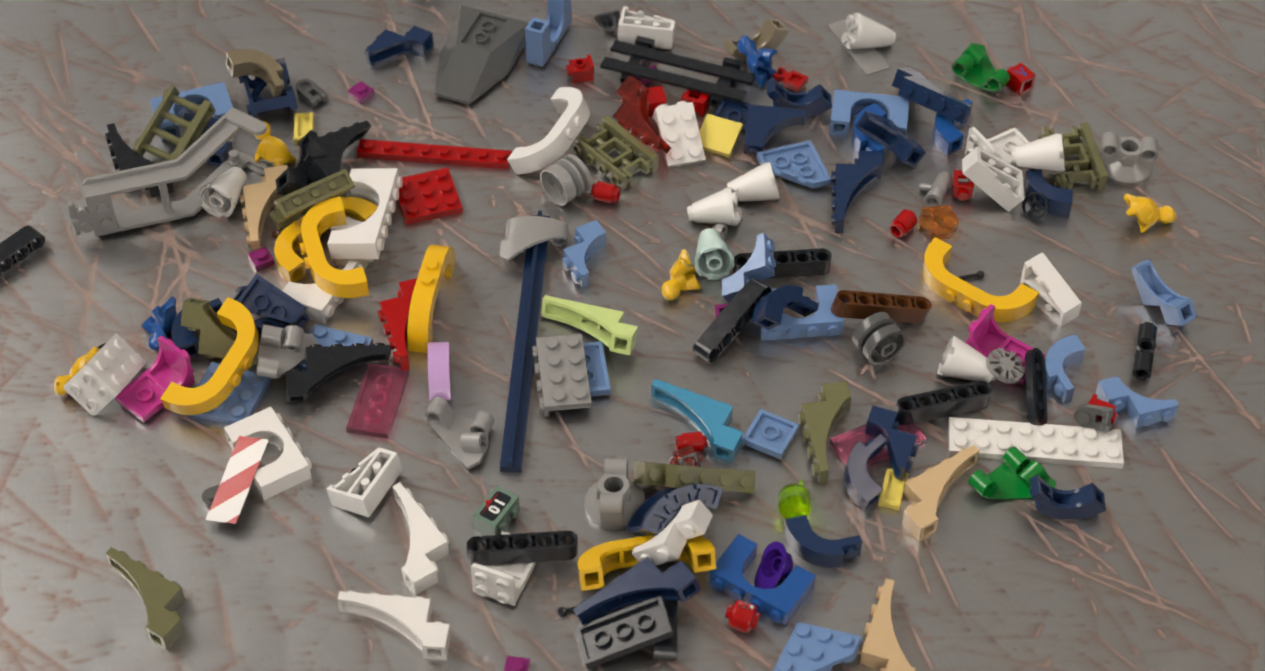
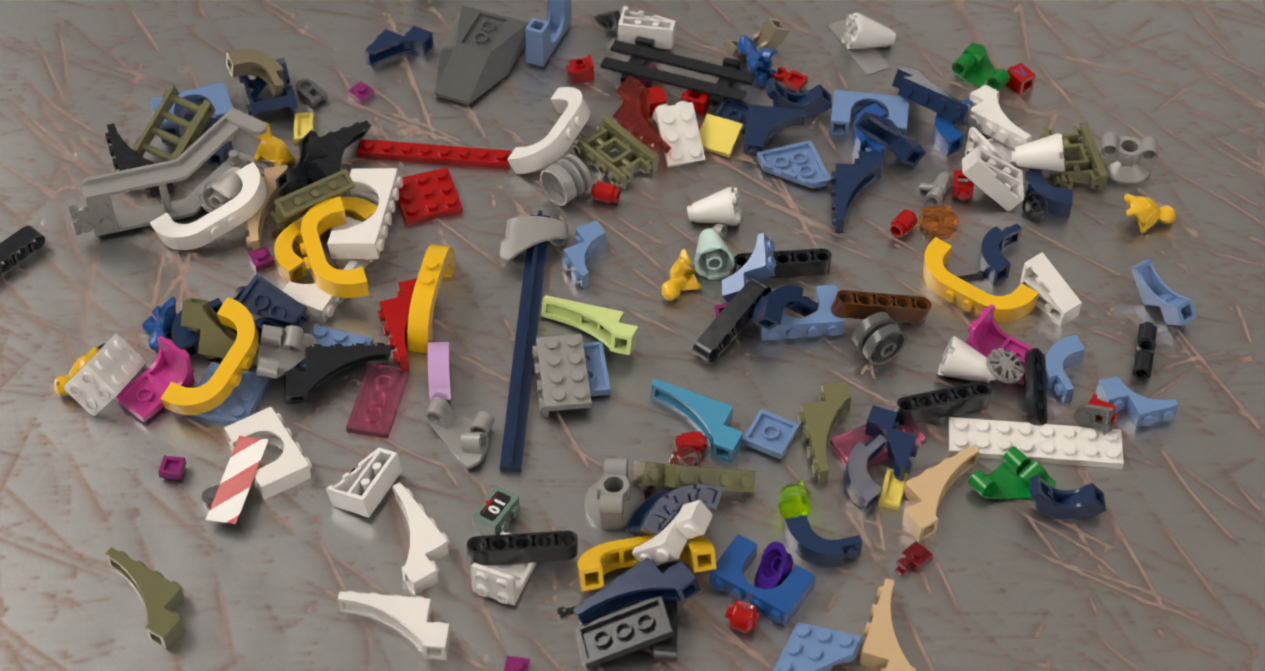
(172, 467): none -> magenta plate
(218, 221): none -> white arch
(756, 184): white cone -> none
(913, 557): none -> dark red plate
(990, 119): none -> white arch
(991, 260): none -> dark blue arch

